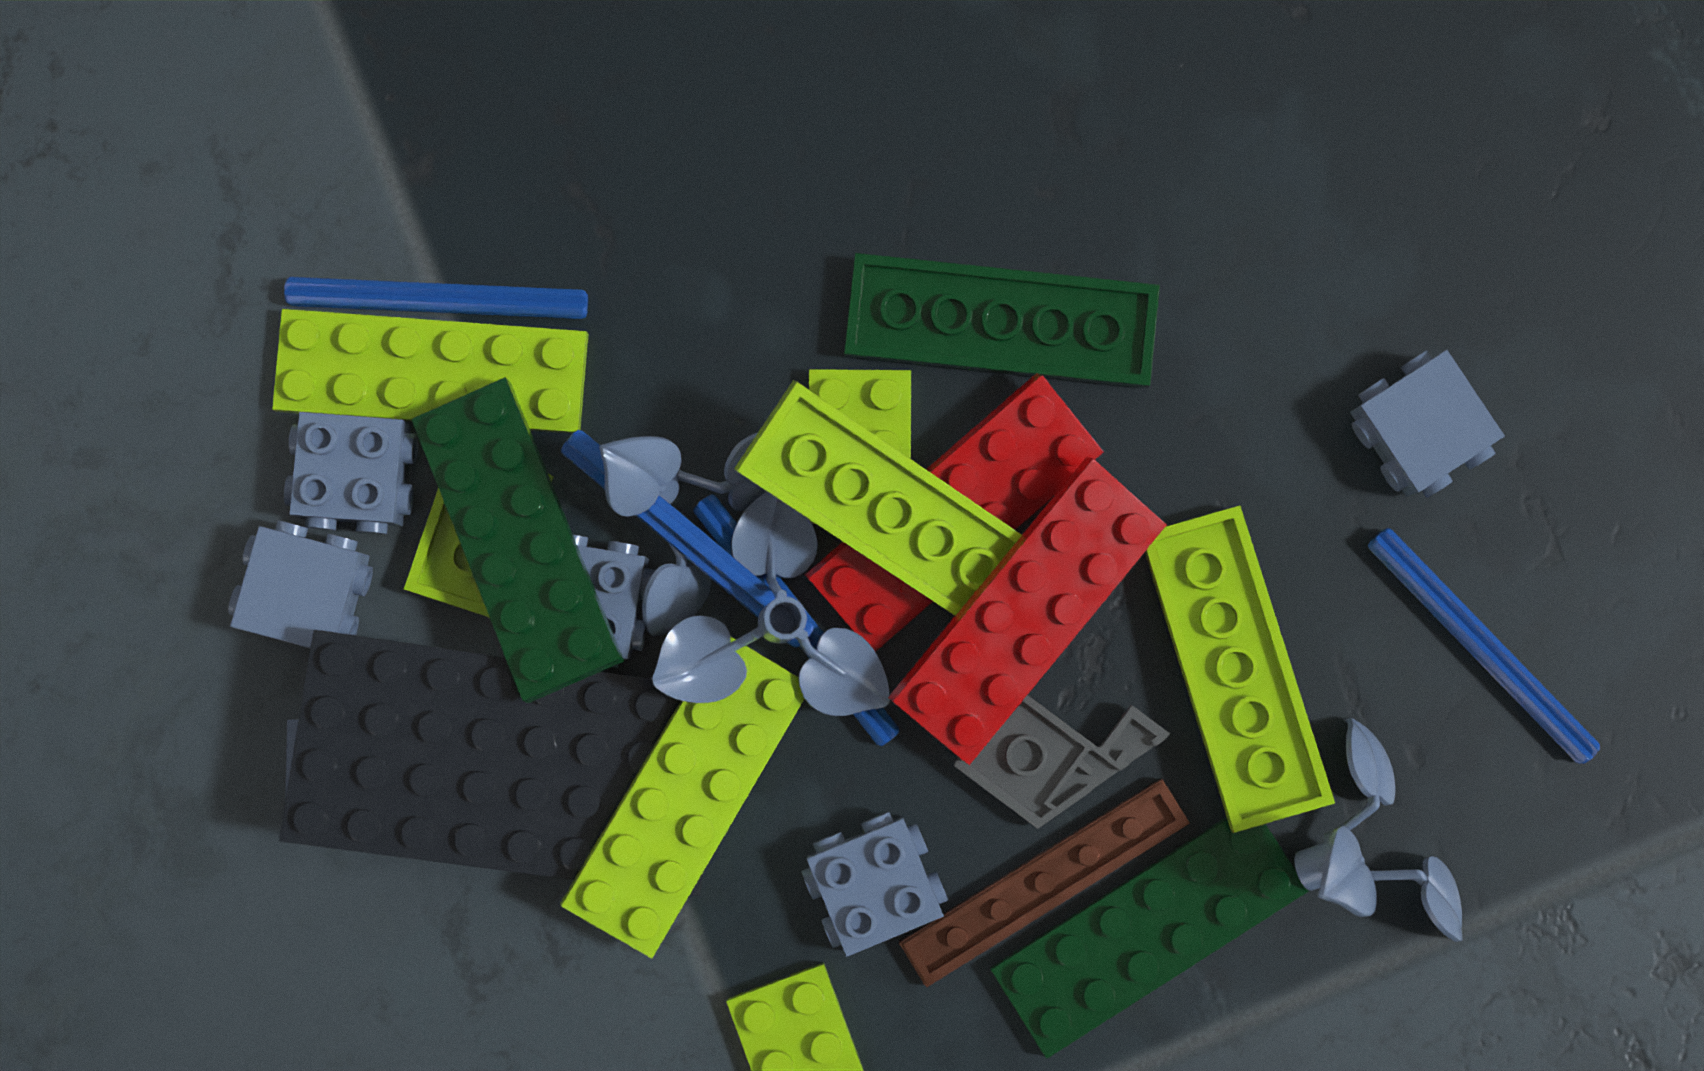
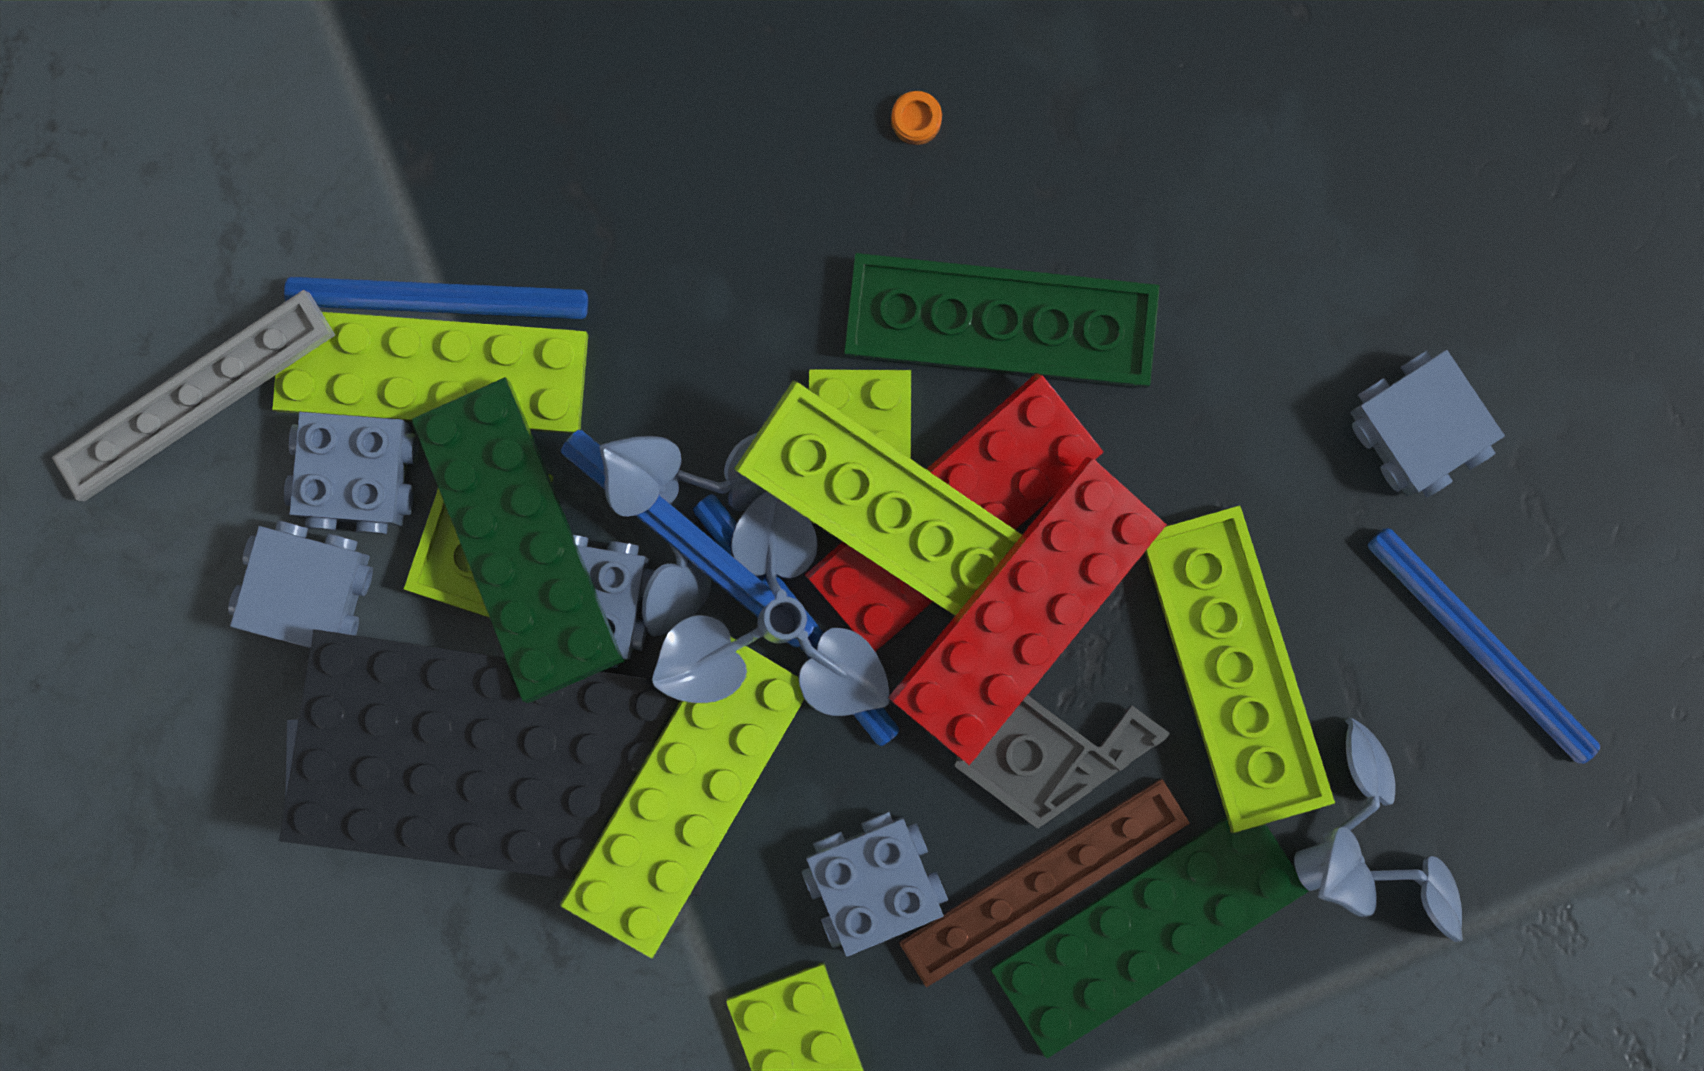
(193, 396): none -> light grey tile
(916, 117): none -> orange tile

